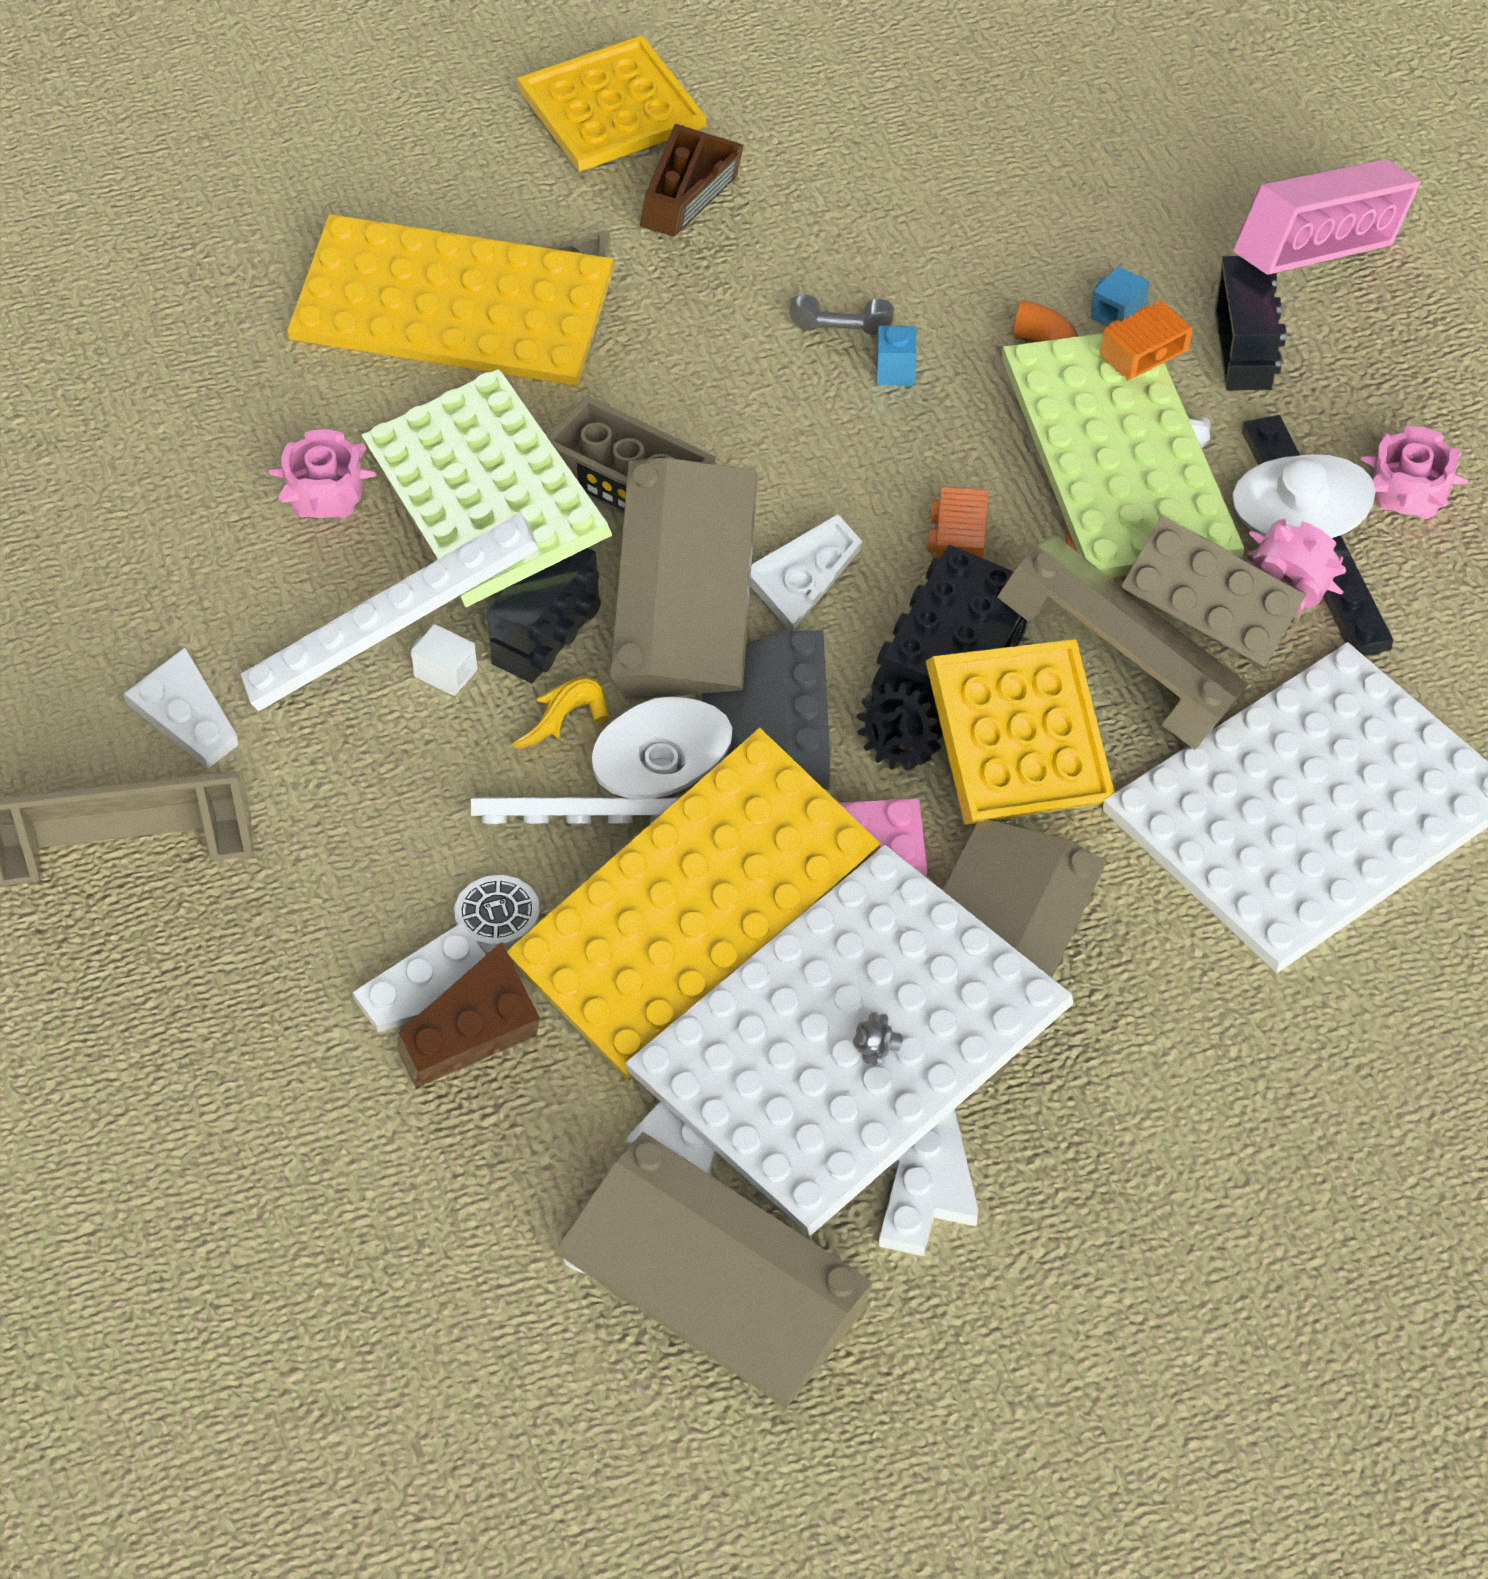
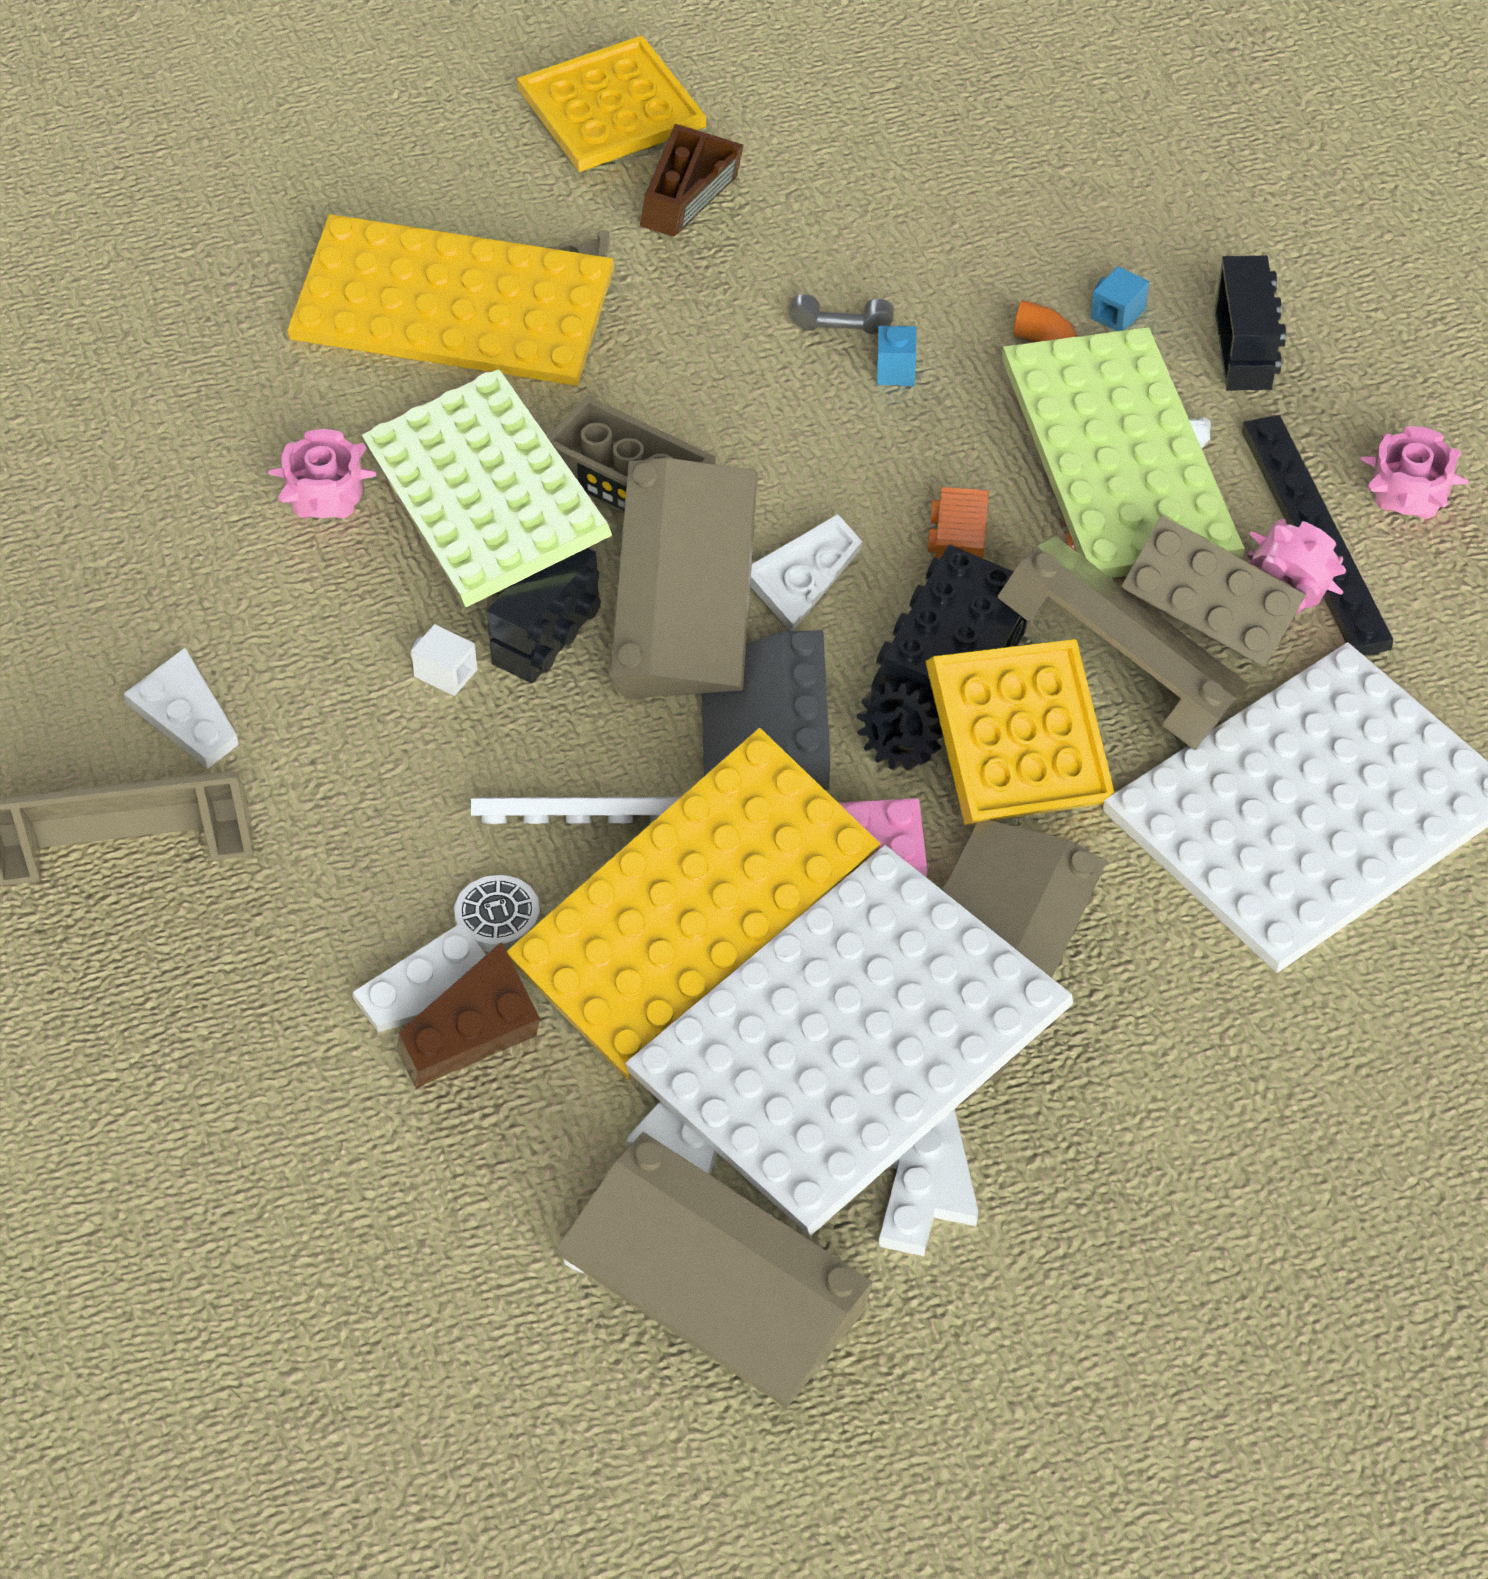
(389, 611): white plate -> none
(560, 702): yellow piece -> none
(660, 747): white hat -> none
(876, 1038): flat silver plant -> none
(1145, 340): orange brick -> none
(1307, 489): white hat -> none
(1325, 216): bright pink brick -> none

